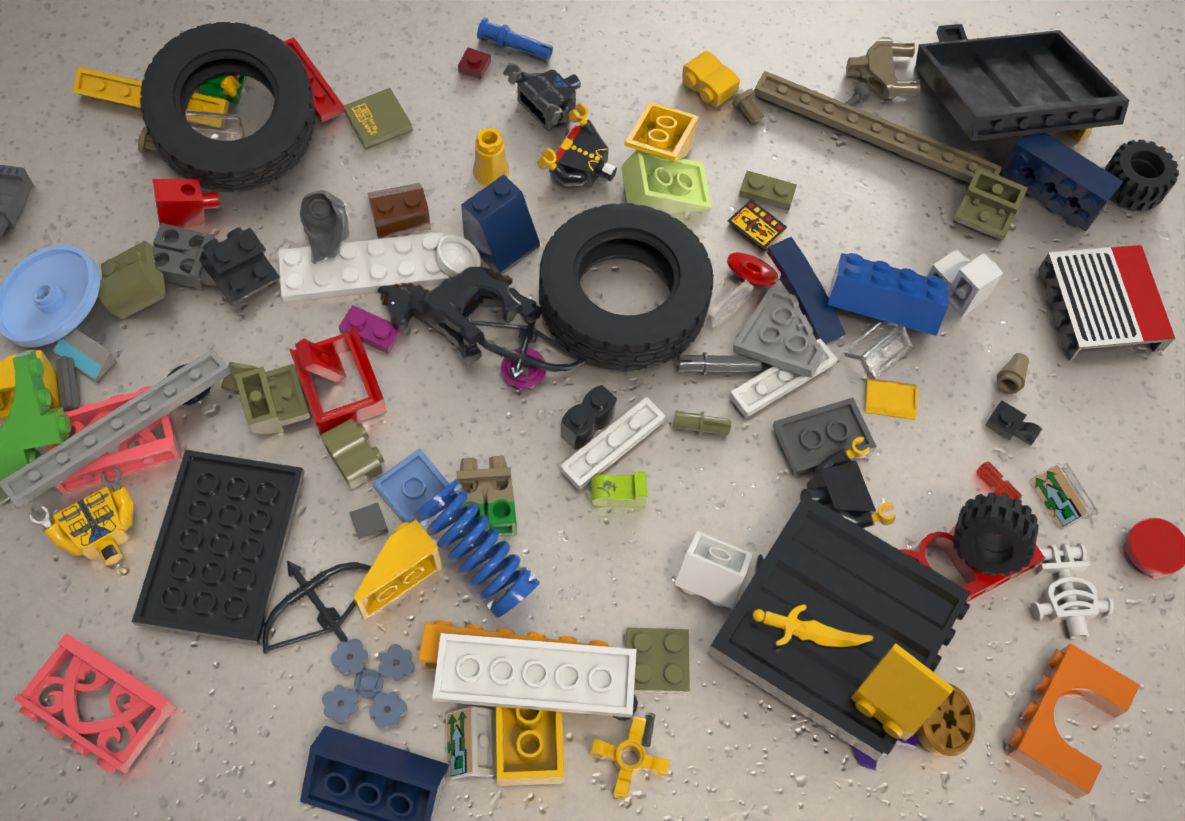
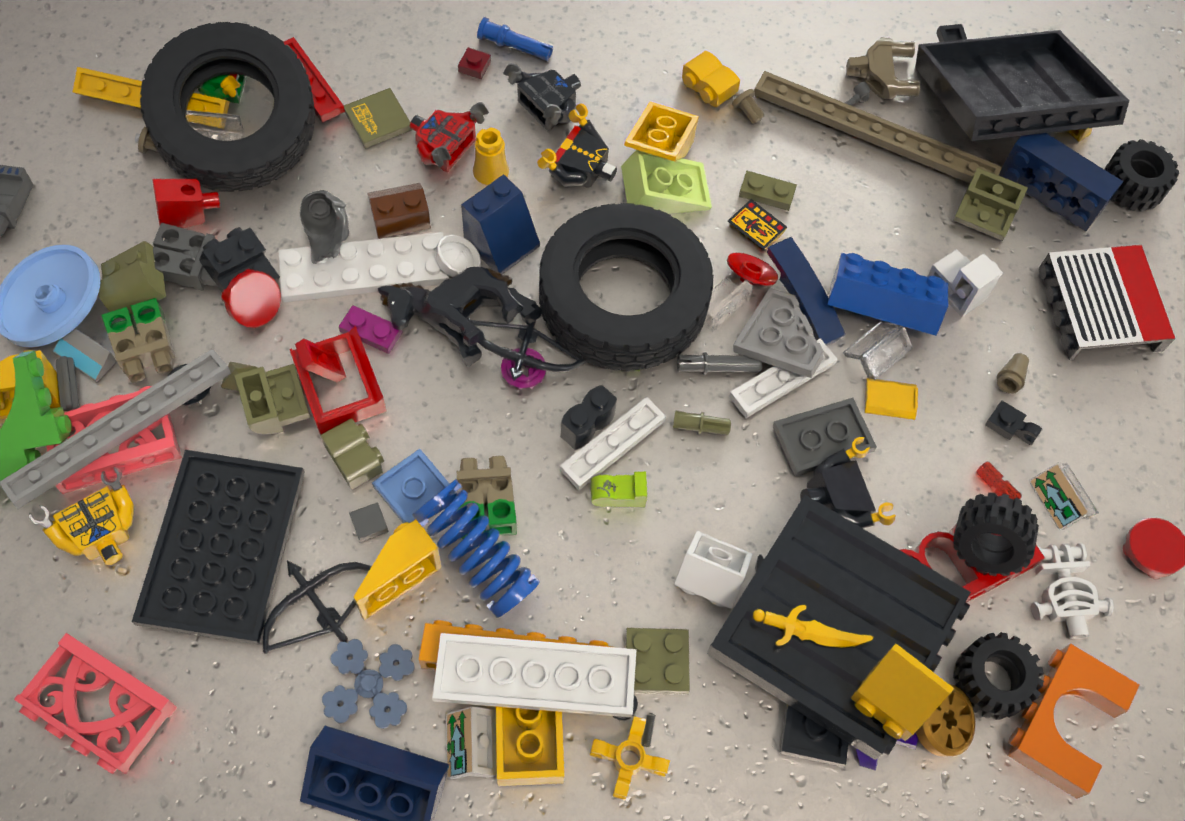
(142, 349): none -> dark tan hips
(252, 298): none -> tile
(446, 135): none -> torso
(810, 740): none -> black plate
(1014, 659): none -> black tyre

